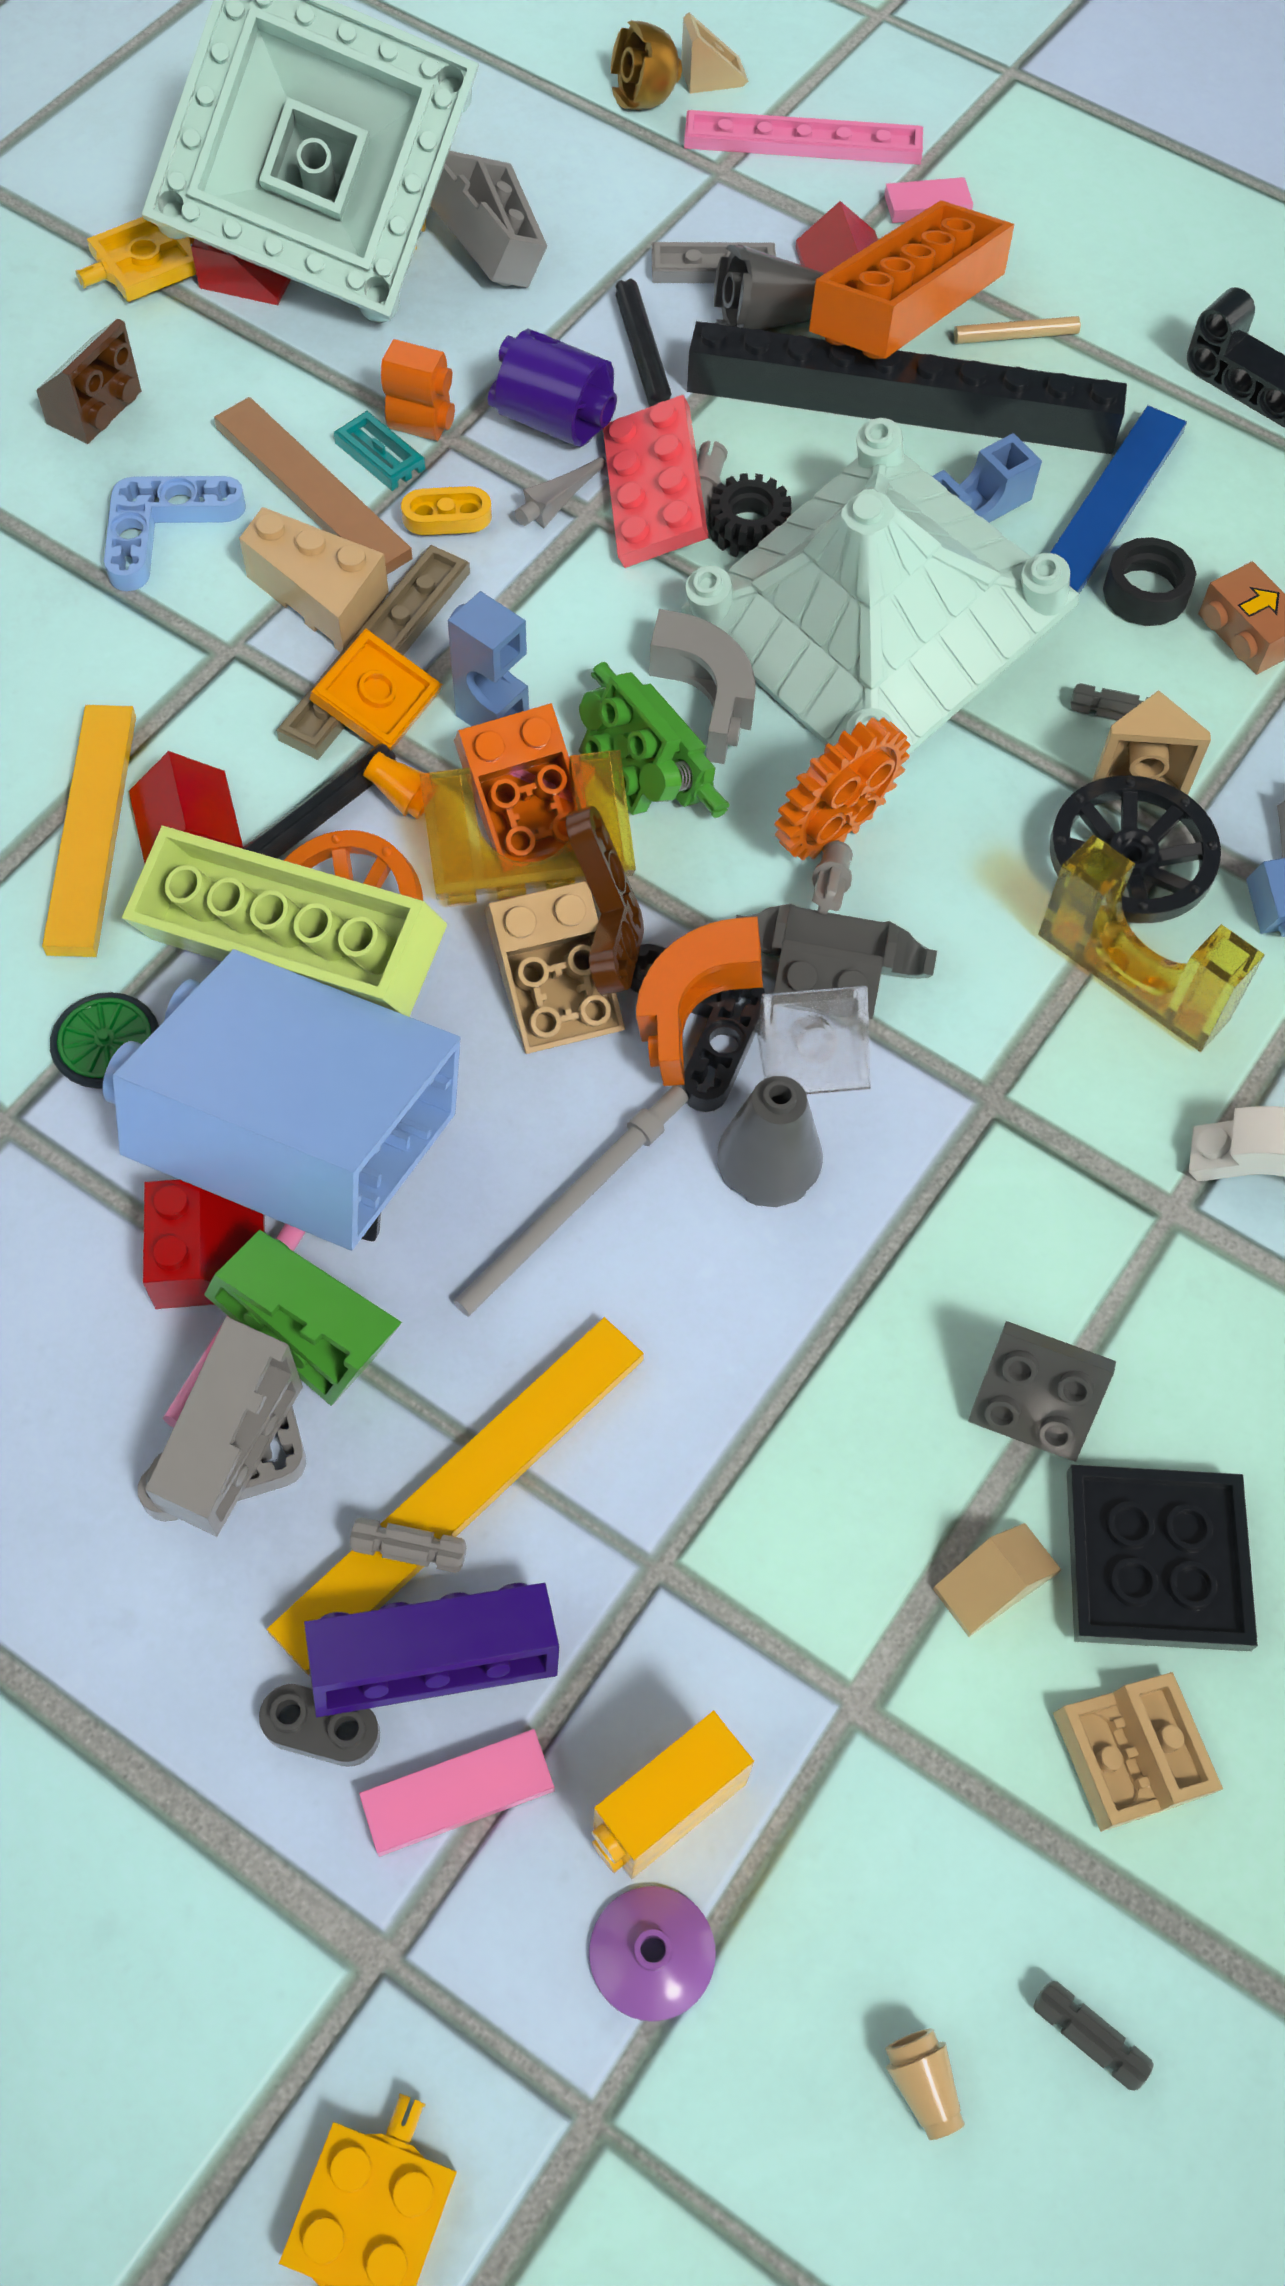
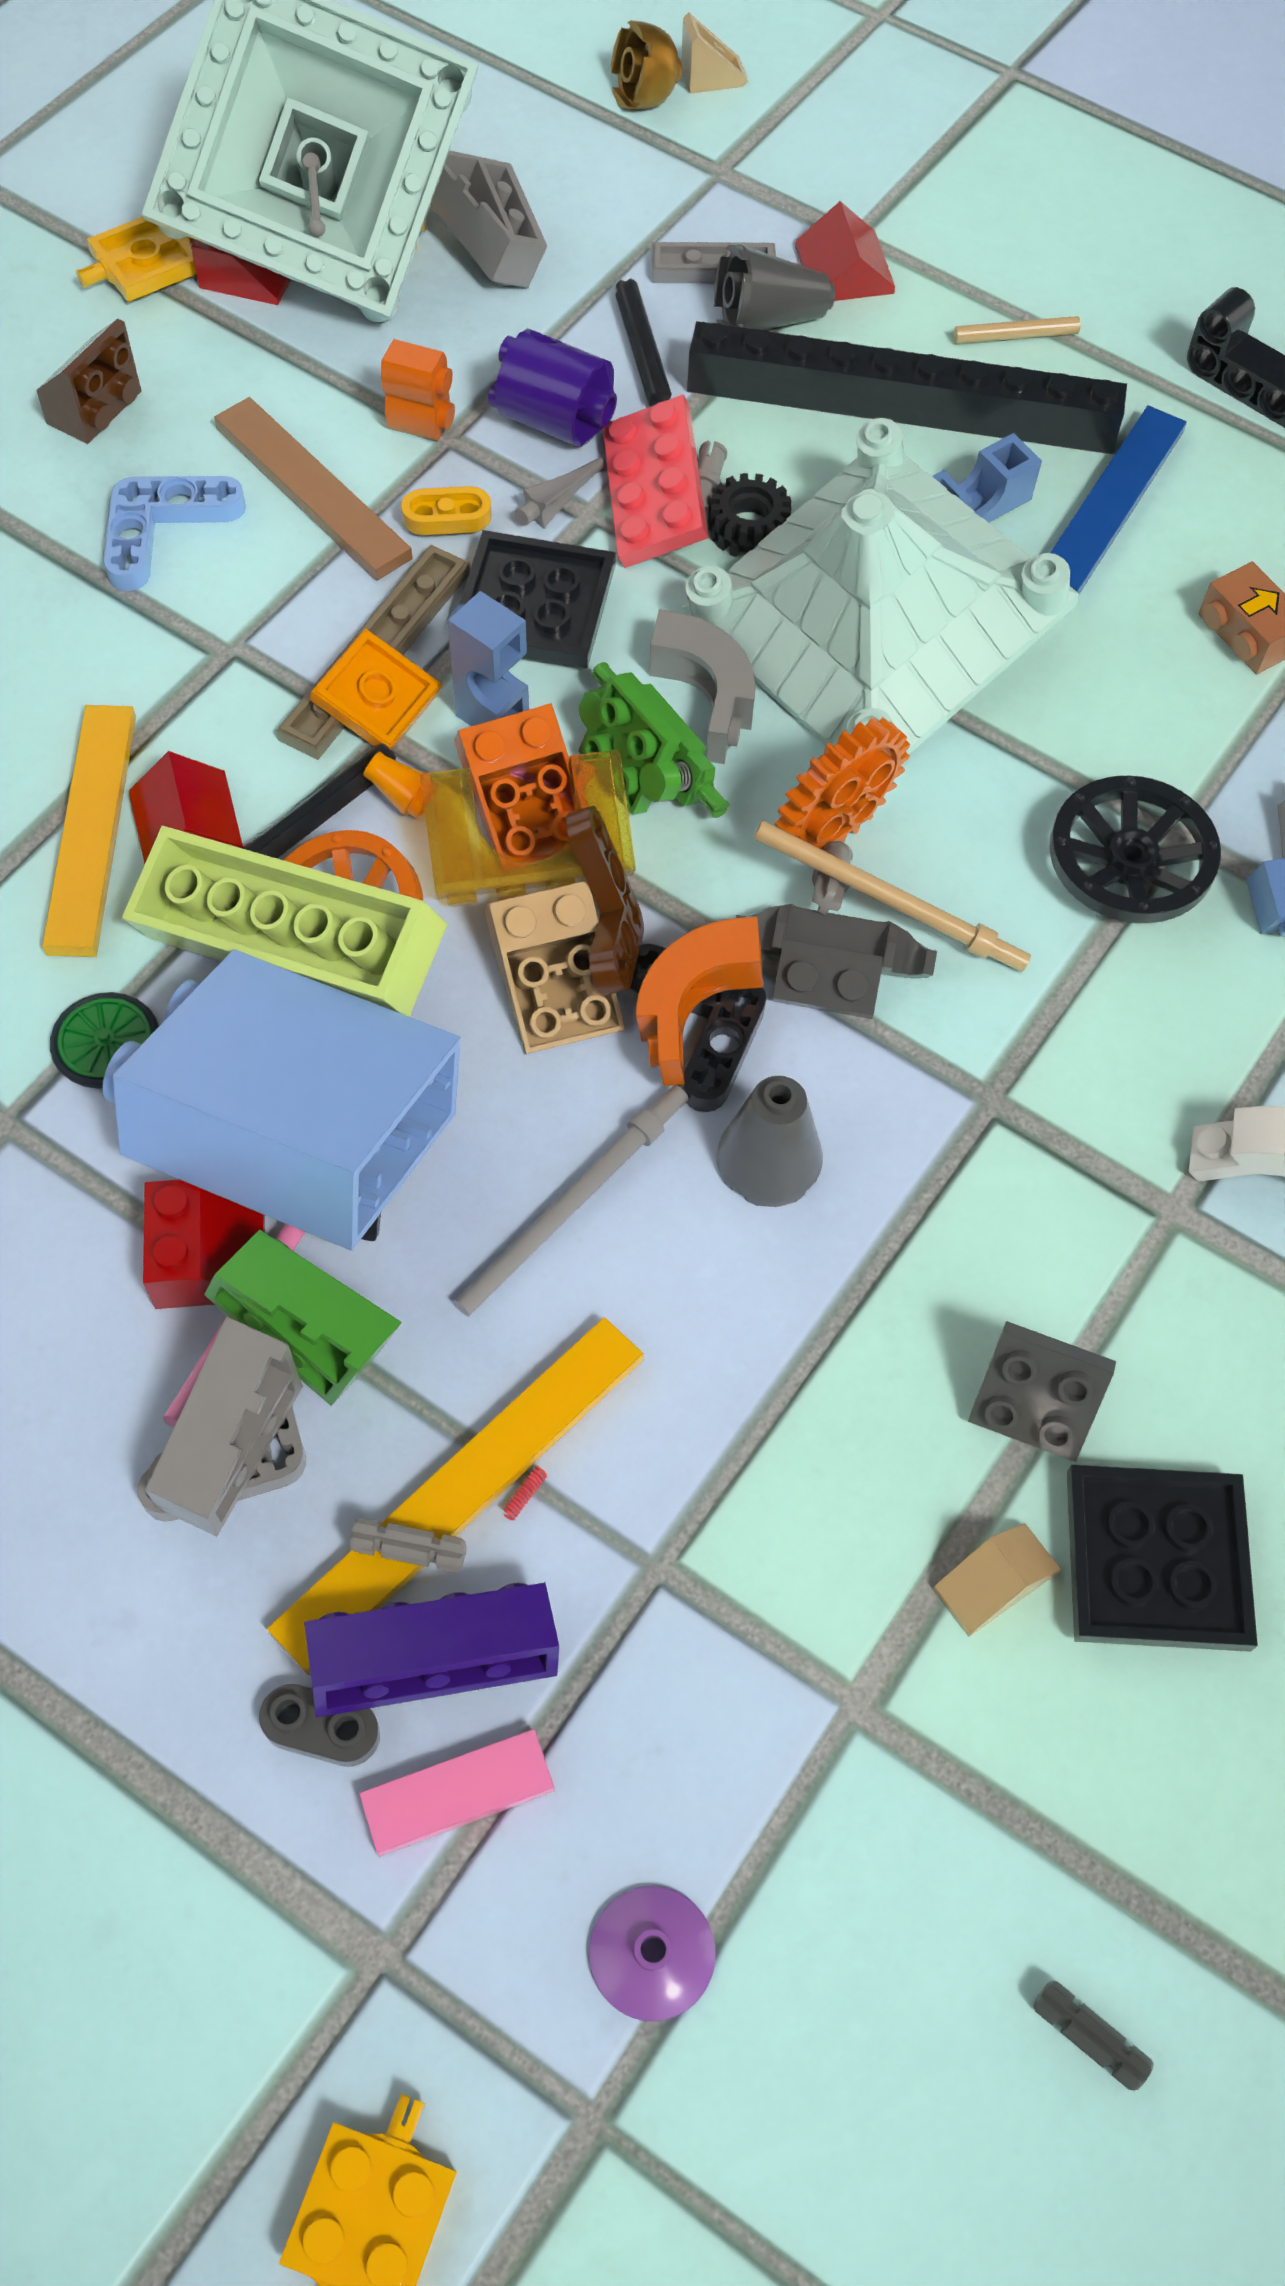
(312, 165): none -> light grey hinge
(315, 573): tan wedge -> none
(372, 453): teal tile -> none
(526, 1487): none -> coral leg
(550, 586): none -> black plate
(670, 1796): yellow brick -> none
(804, 137): bright pink tile -> none
(817, 1038): clear slope -> none
(910, 279): orange brick -> none
(911, 198): bright pink tile -> none
(926, 2081): tan cone -> none
(979, 940): none -> tan bar
(1091, 929): clear yellow arch -> none
(1107, 703): dark grey axle -> none
(1137, 1751): tan slope -> none
(1155, 743): tan slope -> none
(1157, 557): black tyre -> none

